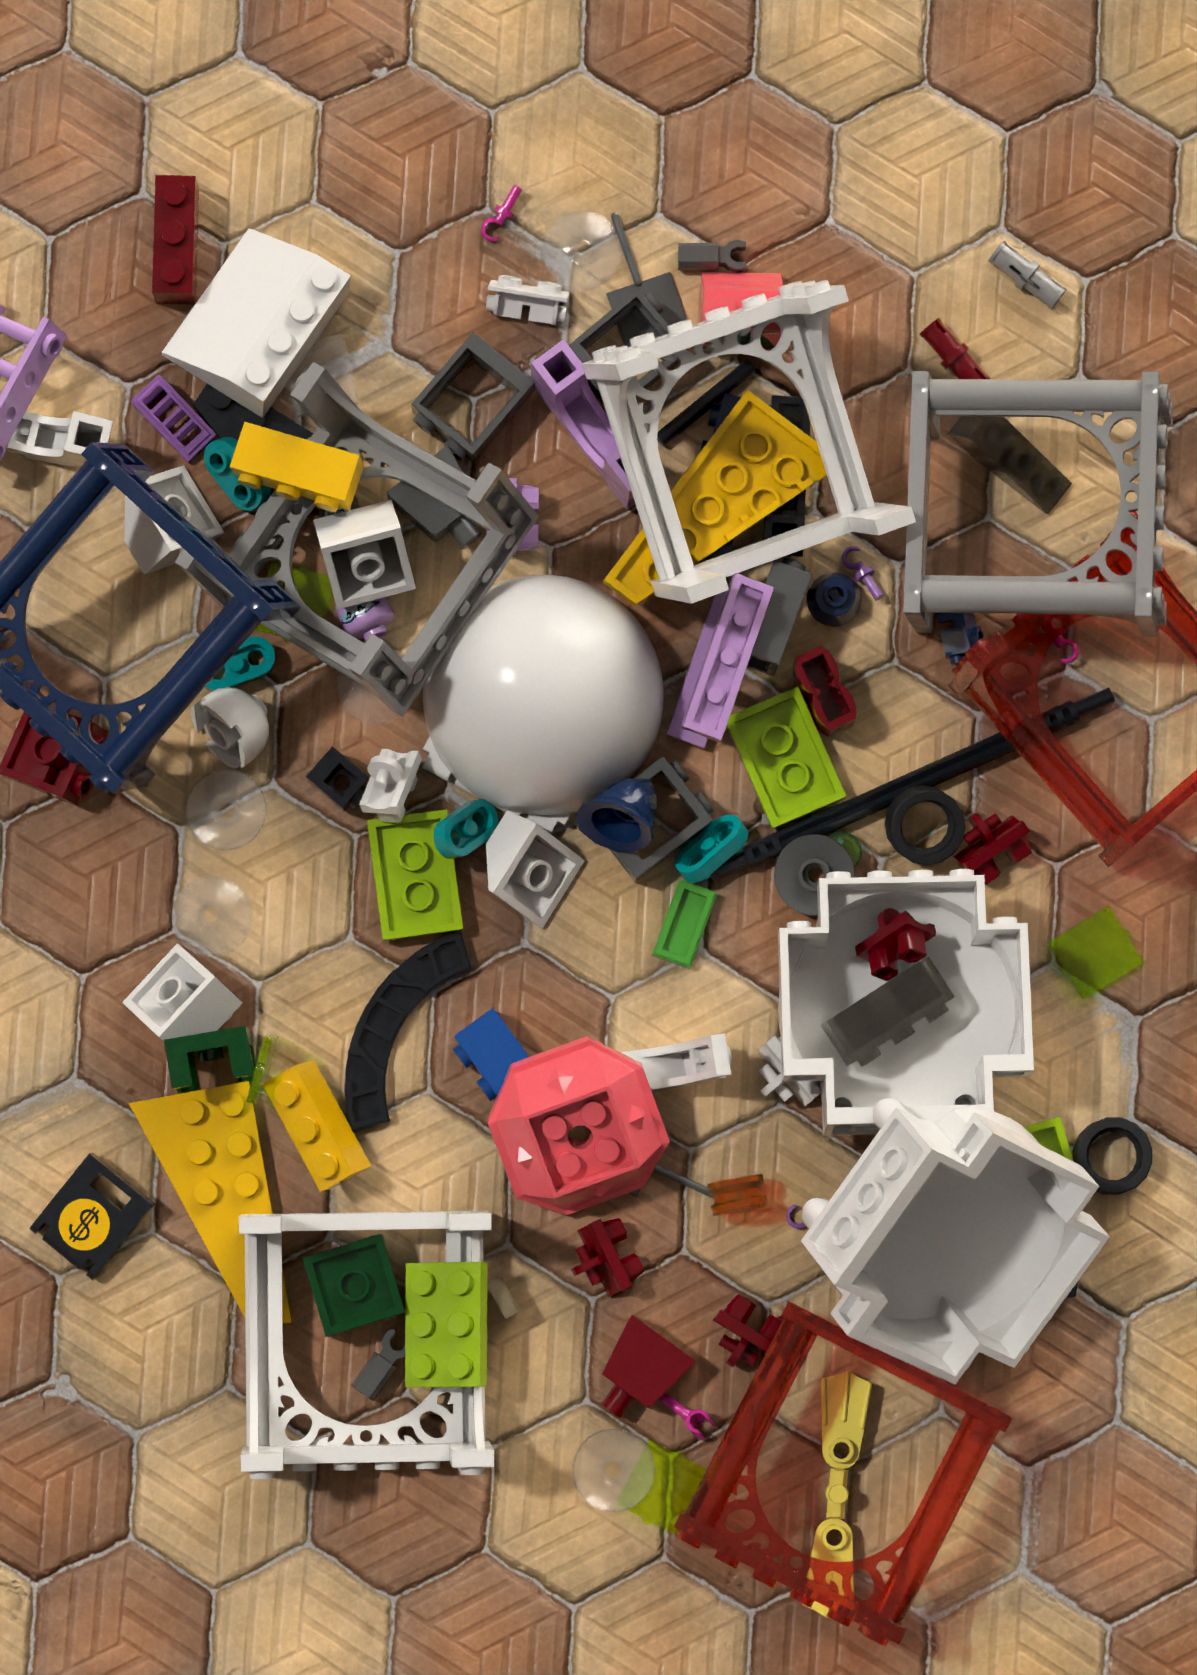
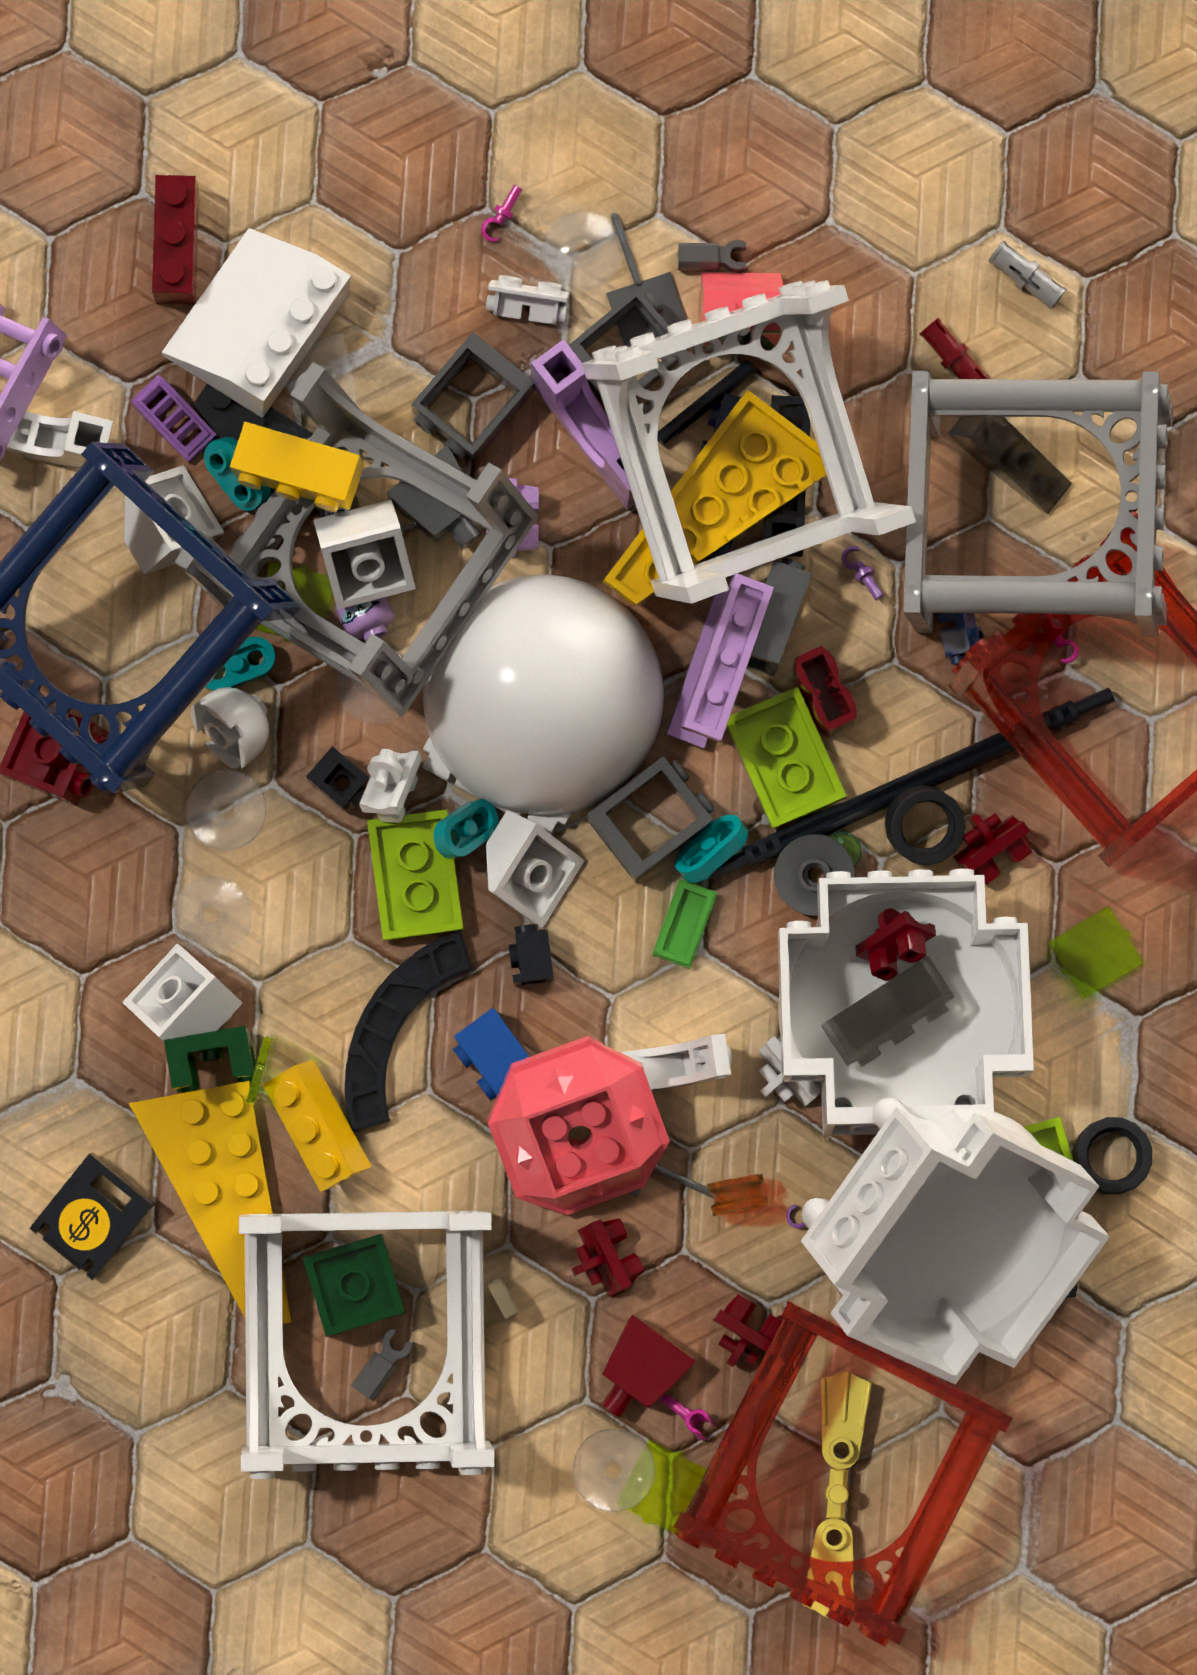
(446, 1324): lime plate -> none
(531, 955): none -> black brick
(620, 816): dark blue piece -> none
(843, 608): dark blue cone -> none

